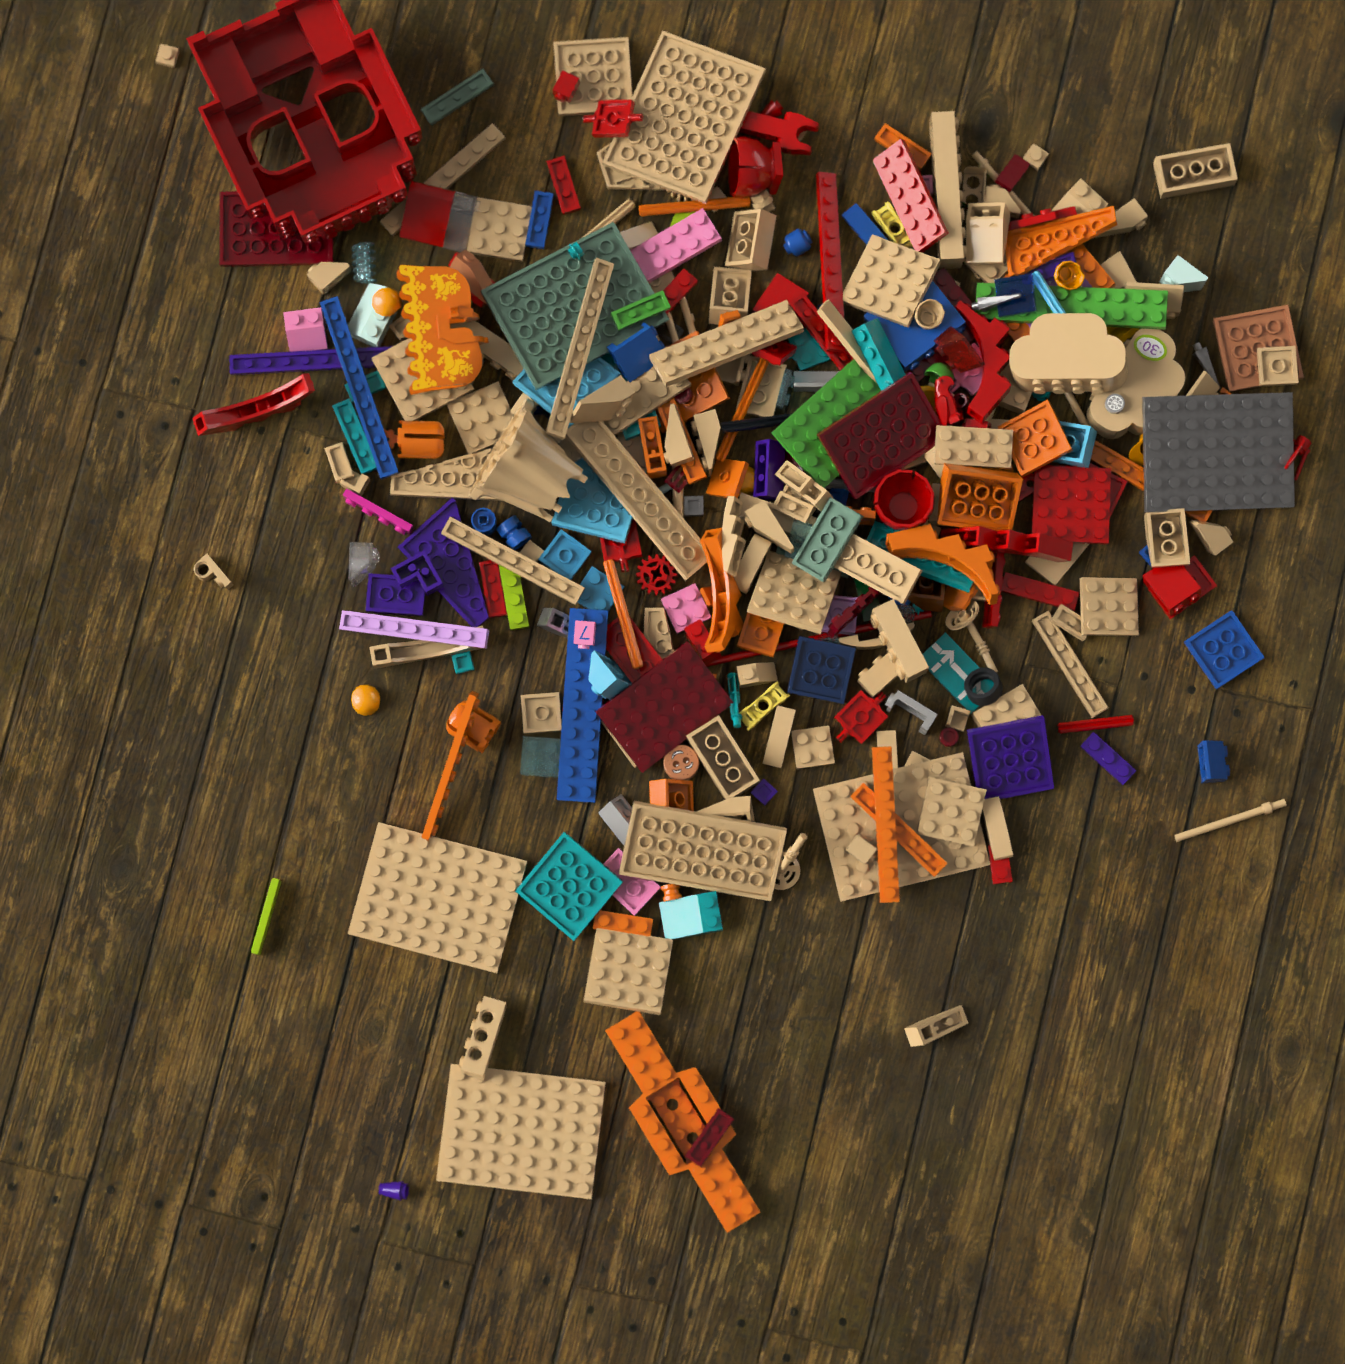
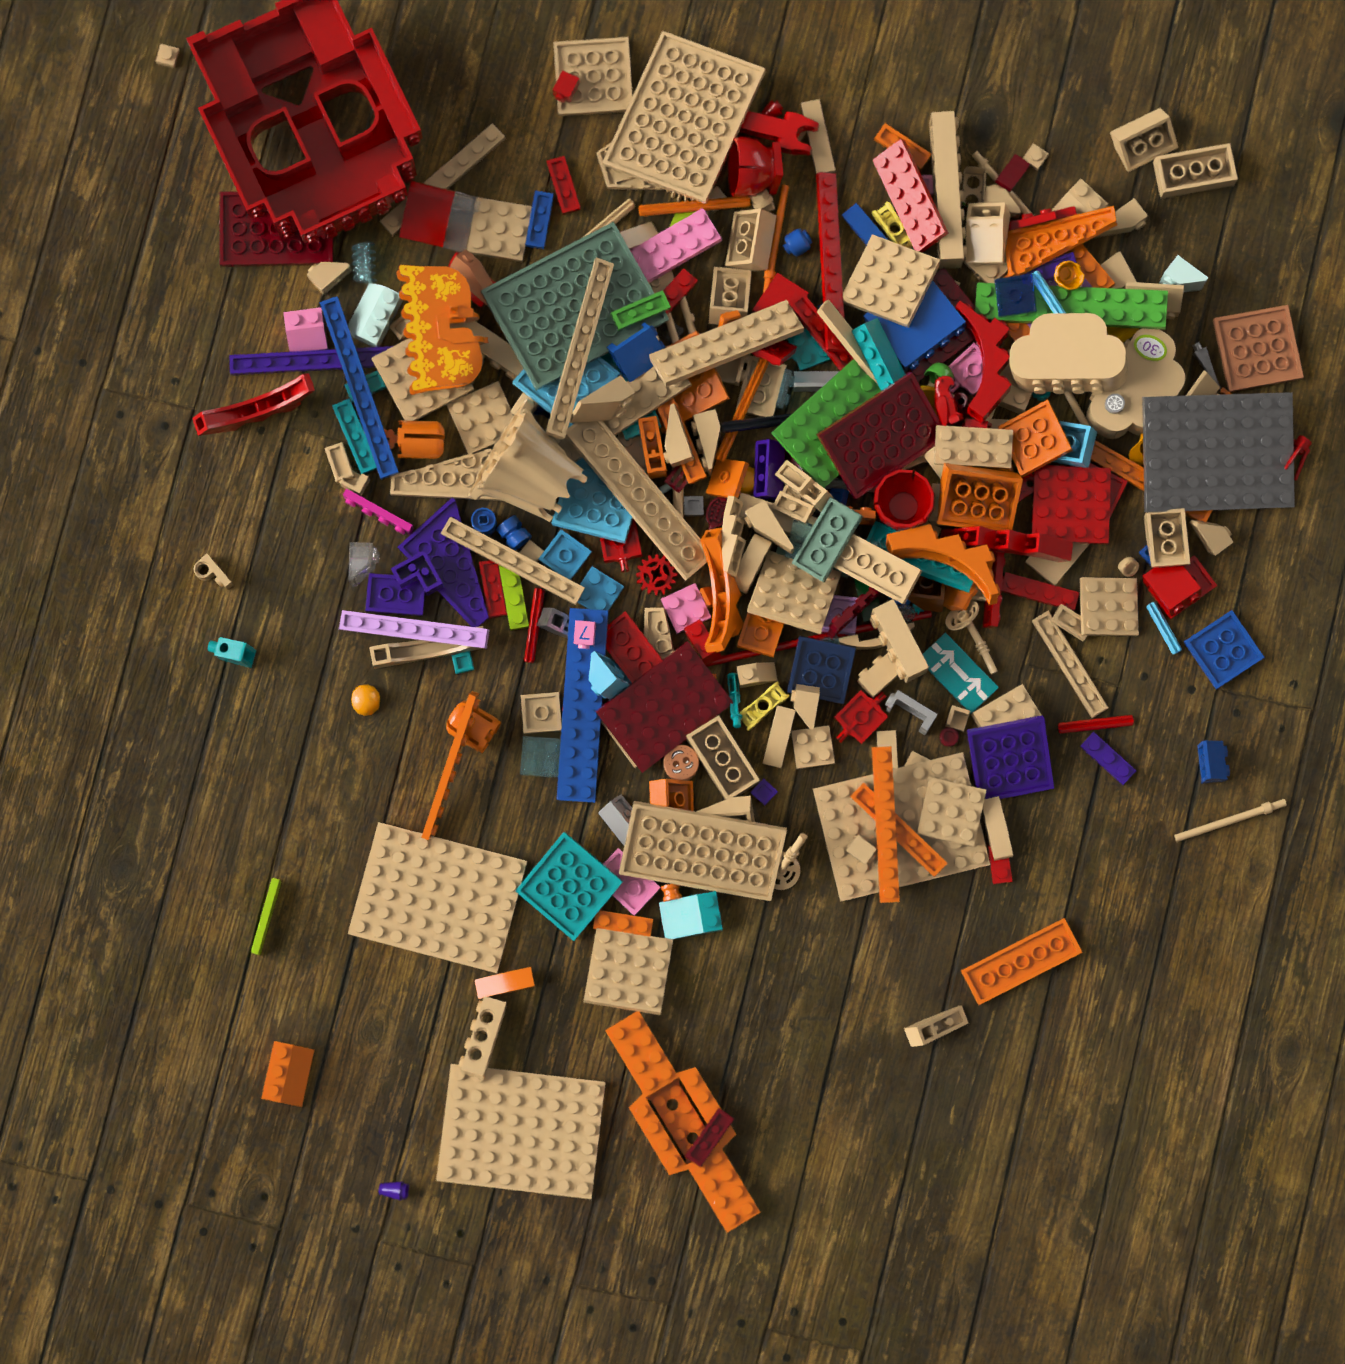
(233, 651): none -> teal torso
(288, 1074): none -> orange slope
(386, 301): light orange hair -> none
(457, 97): sand green tile -> none
(505, 983): none -> orange slope
(533, 630): none -> red axle
(575, 251): teal plate -> none
(613, 118): red plate -> none
(623, 614): orange axle -> none
(684, 397): dark red tile -> none
(715, 513): none -> dark red piece
(769, 274): none -> orange bar
(806, 703): none -> tan slope
(818, 140): none -> tan tile
(929, 314): tan hair -> none
(957, 351): clear red slope -> none
(979, 675): black tyre -> none
(988, 303): flat silver piece -> none
(1021, 961): none -> orange plate
(1128, 566): none -> tan tile
(1144, 139): none -> tan slope
(1164, 627): none -> medium azure axle
(1277, 366): tan plate -> none

